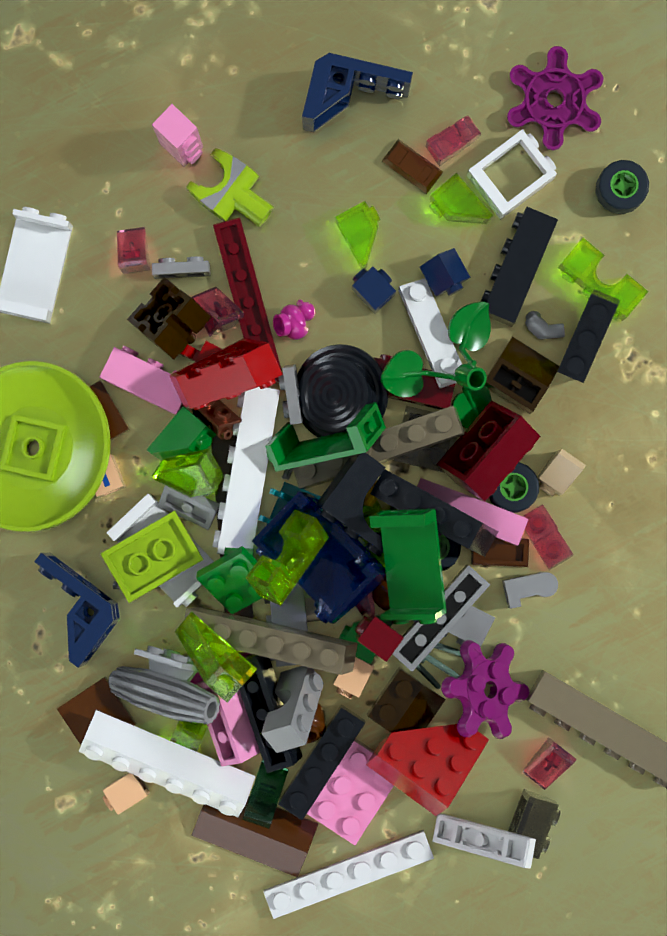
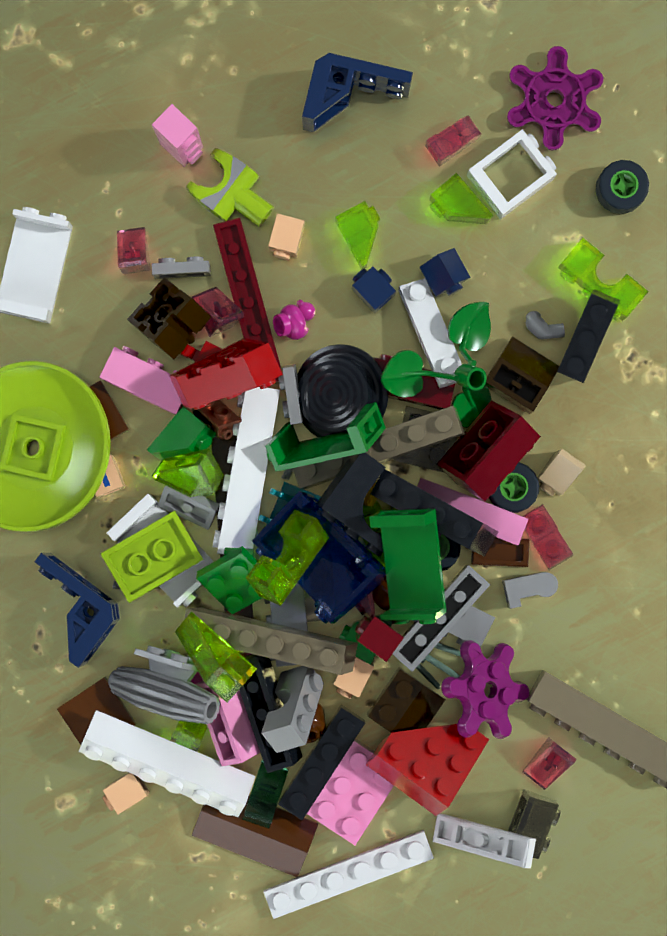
(286, 236): none -> light nougat brick
(412, 166): reddish brown tile -> none
(519, 265): black brick -> none

